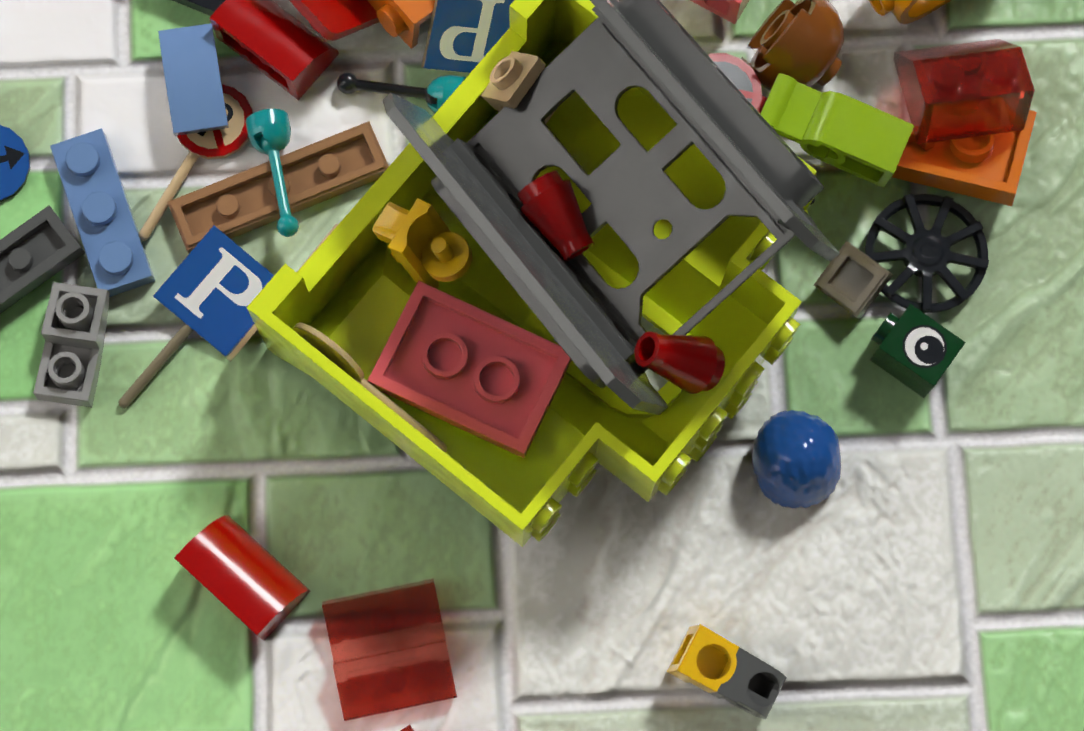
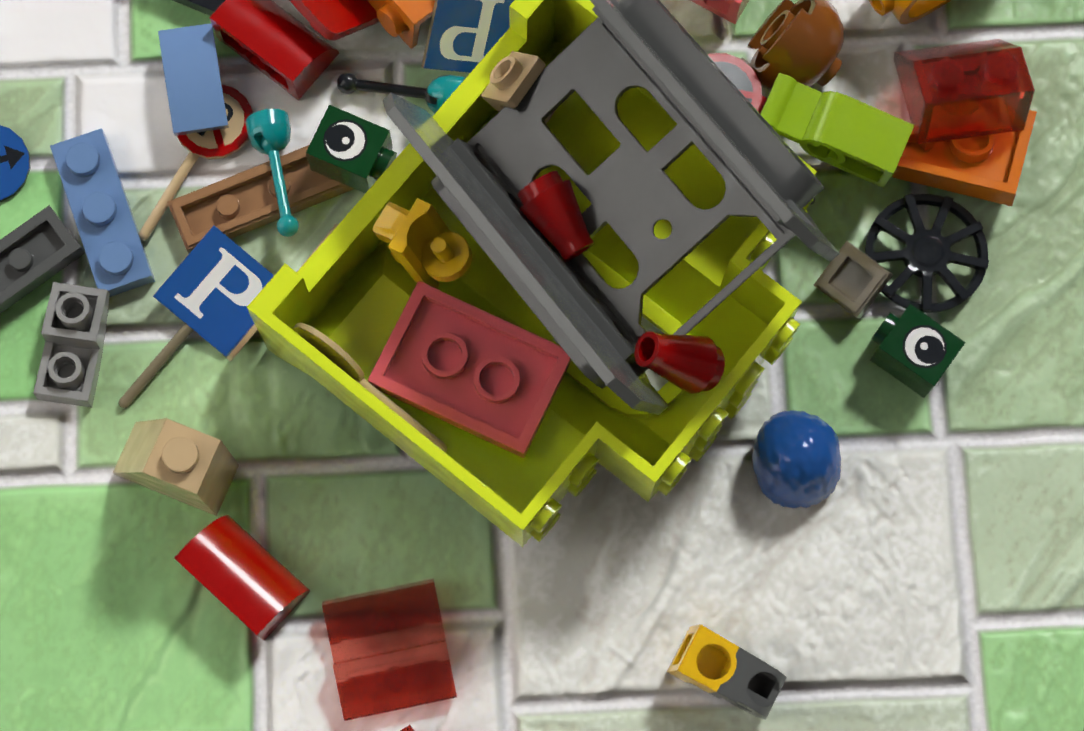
(178, 463): none -> tan slope
(350, 149): none -> dark green brick

